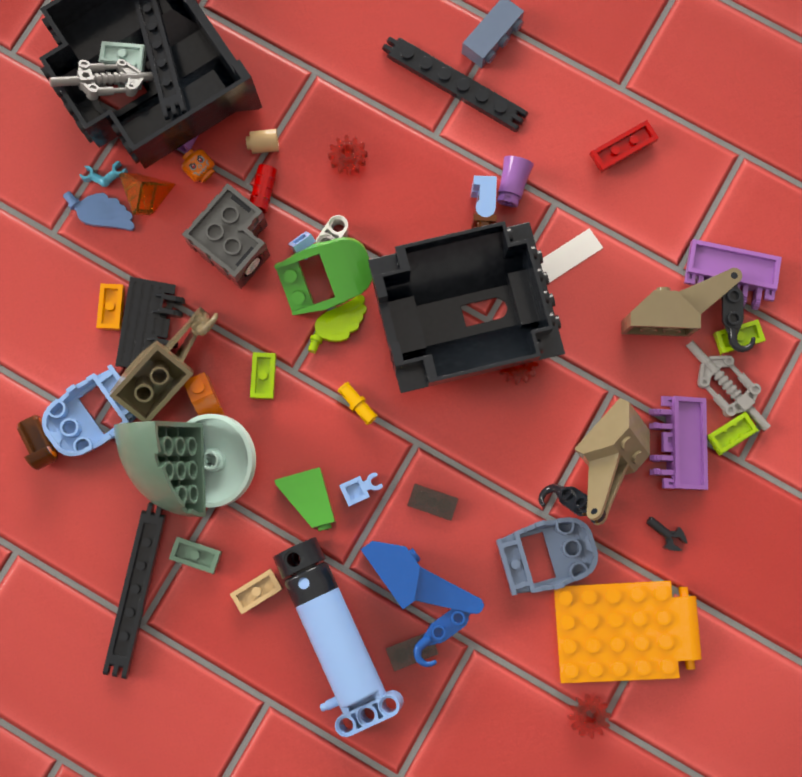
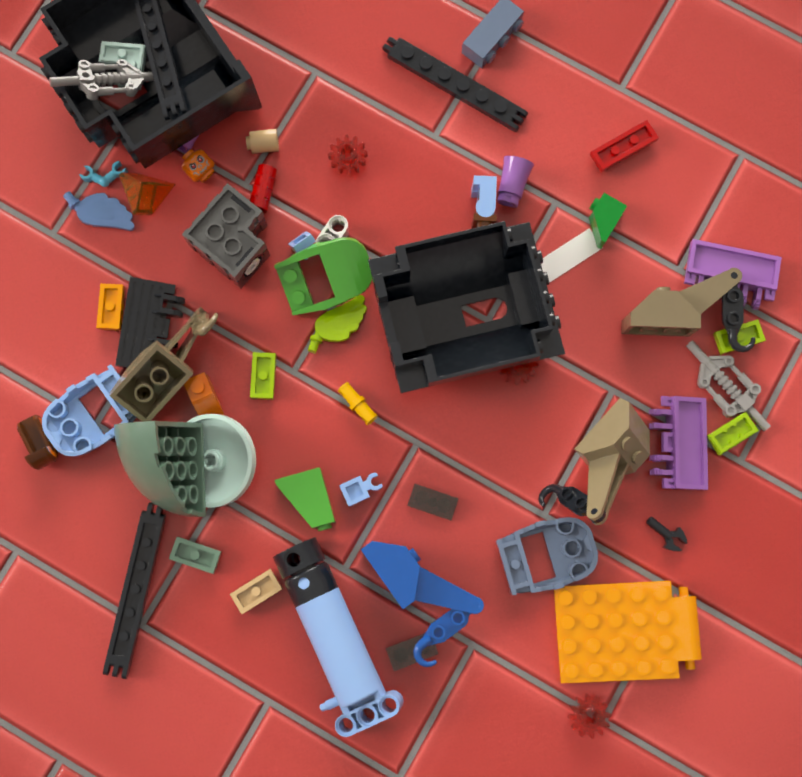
(604, 217): none -> green slope

